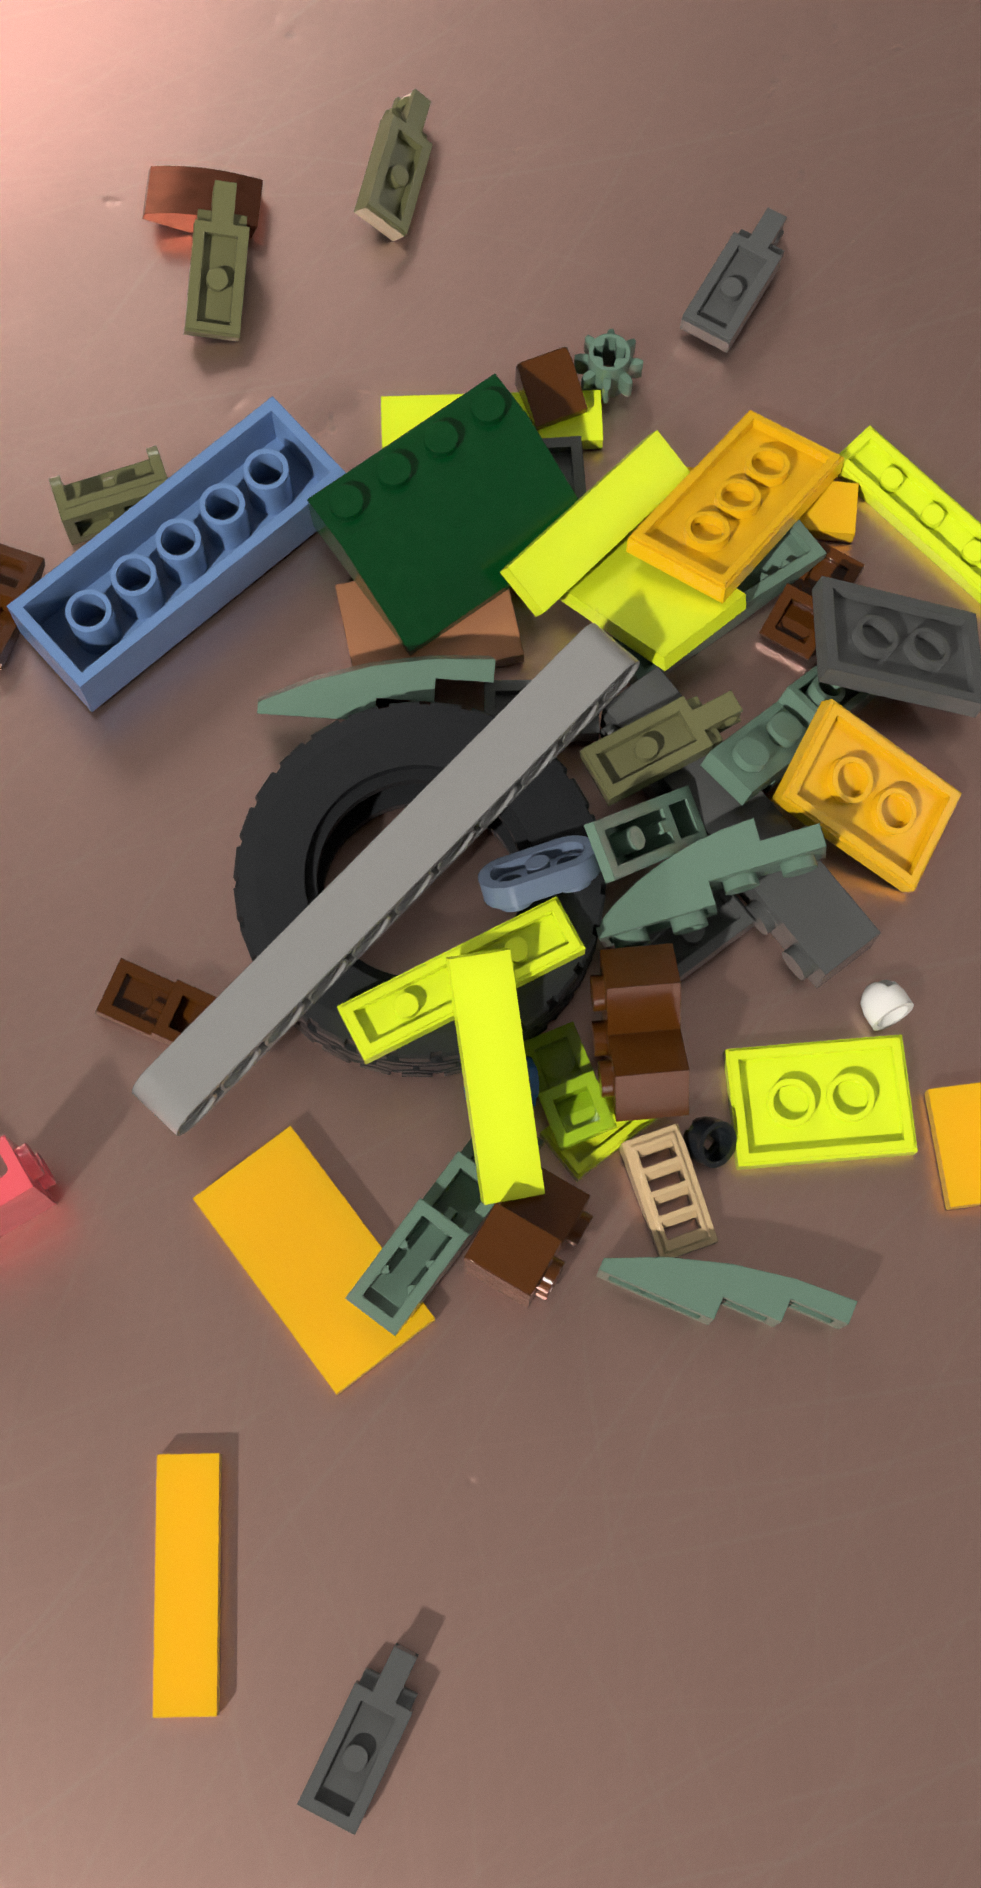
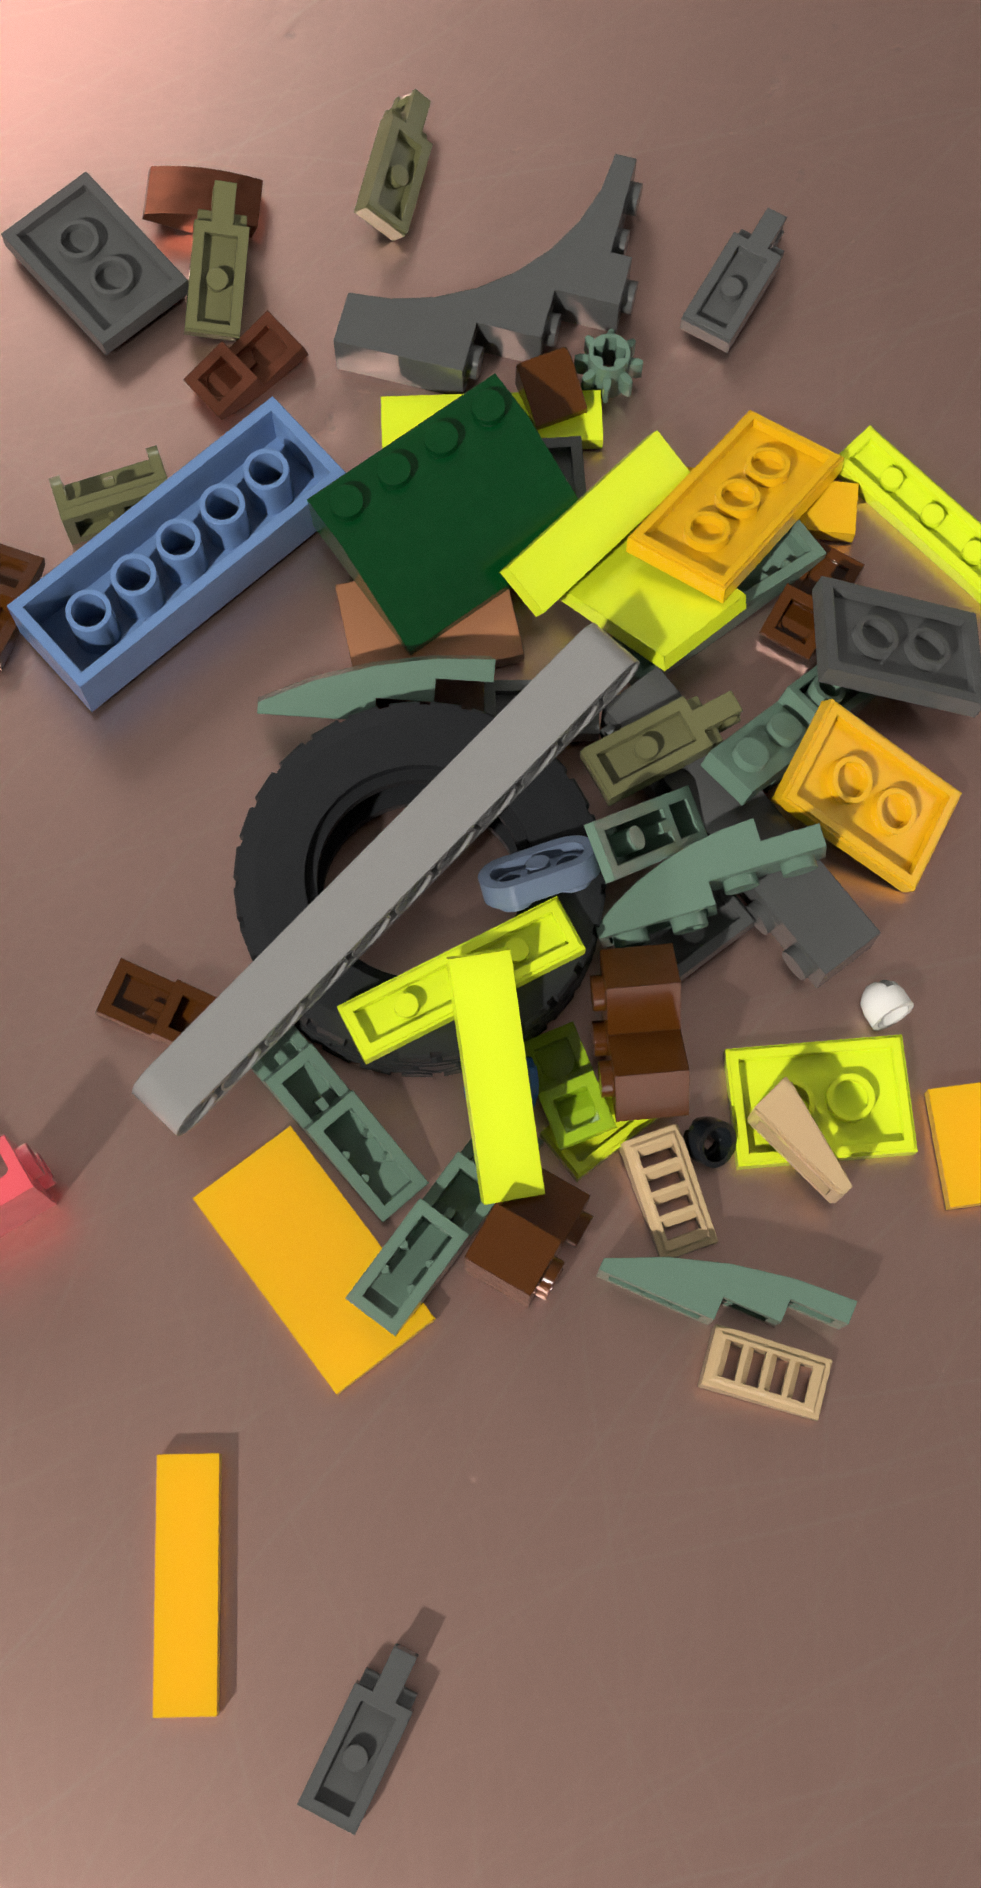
(96, 263): none -> dark grey plate
(246, 370): none -> copper slope
(339, 1124): none -> sand green slope
(444, 337): none -> dark grey arch
(715, 1360): none -> tan slope
(795, 1135): none -> tan slope

